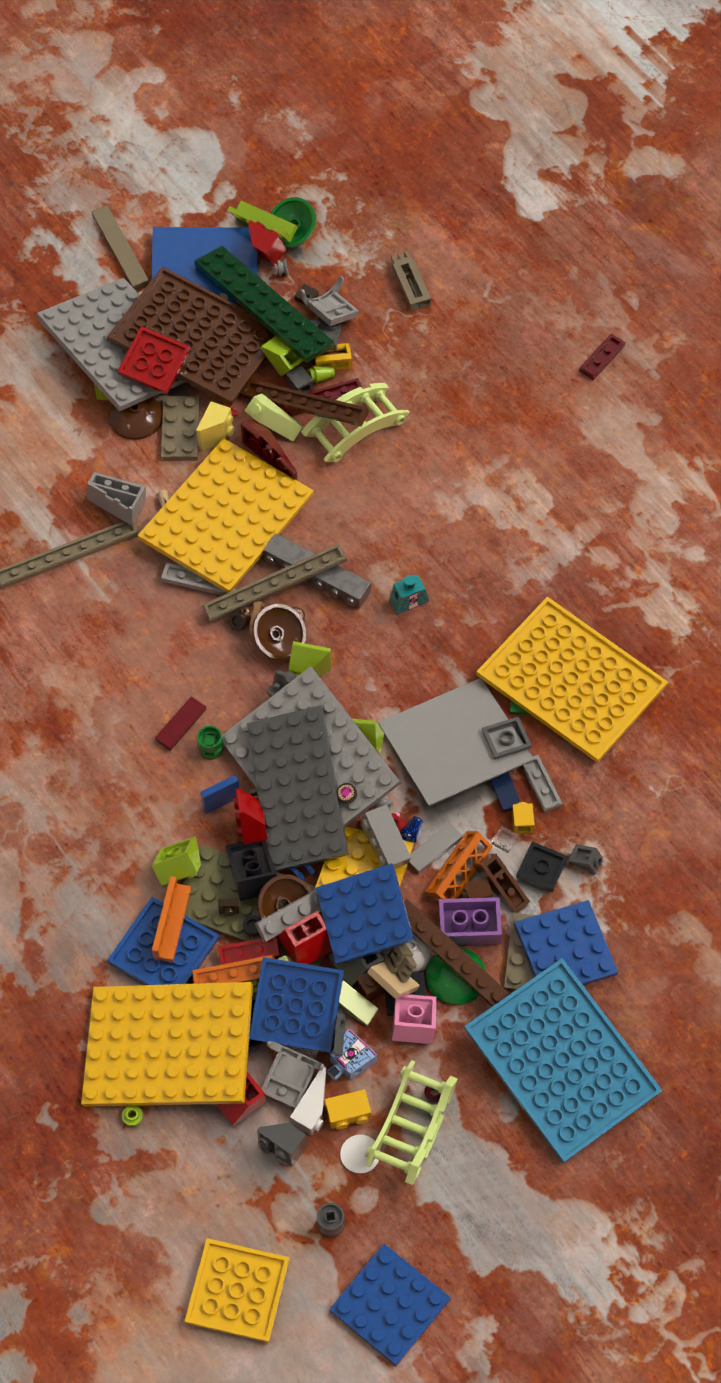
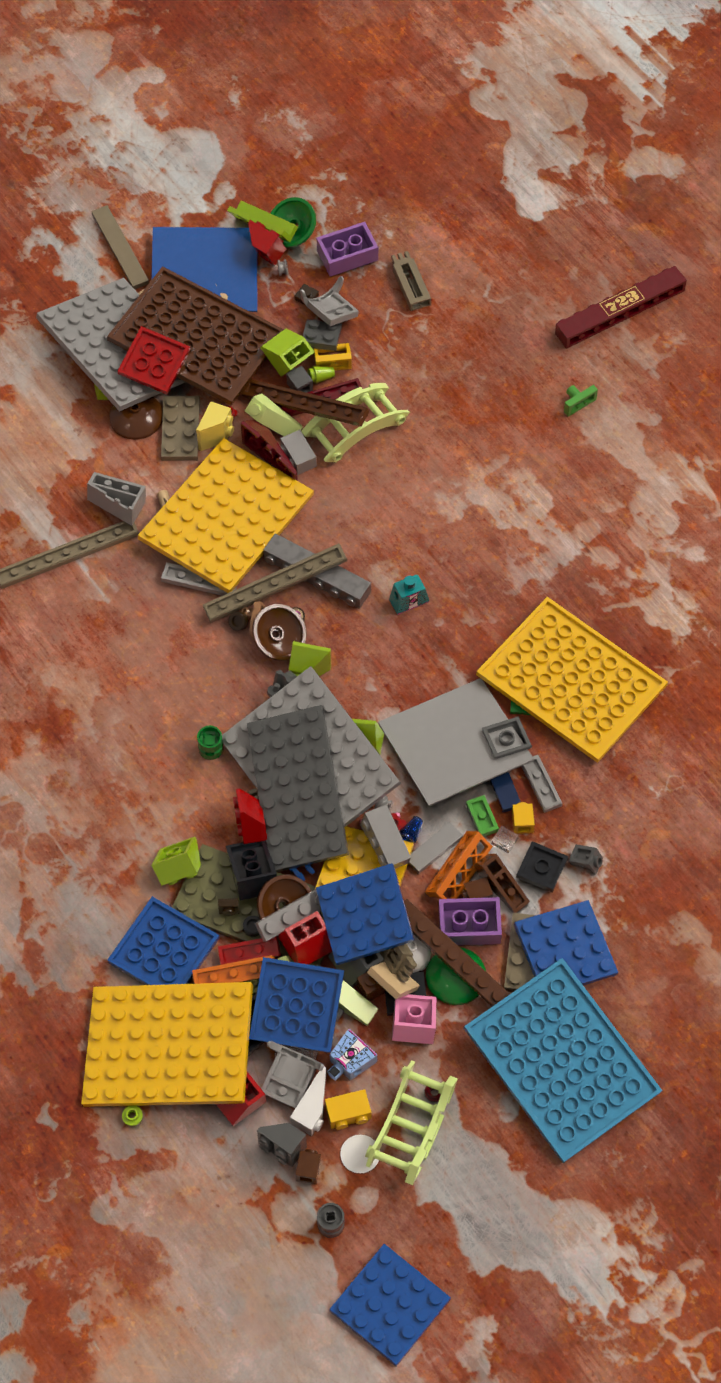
(171, 921): orange fence -> none
(180, 723): dark red tile -> none
(219, 794): blue tile -> none
(237, 1290): yellow plate -> none
(264, 304): dark green plate -> none
(298, 452): none -> light grey brick
(308, 1166): none -> reddish brown brick
(339, 1034): dark grey tile -> none
(346, 793): tile -> none
(347, 249): none -> medium lavender brick
(482, 816): none -> bright green plate
(579, 399): none -> bright green tile
(602, 356): dark red tile -> none
(620, 307): none -> dark red brick

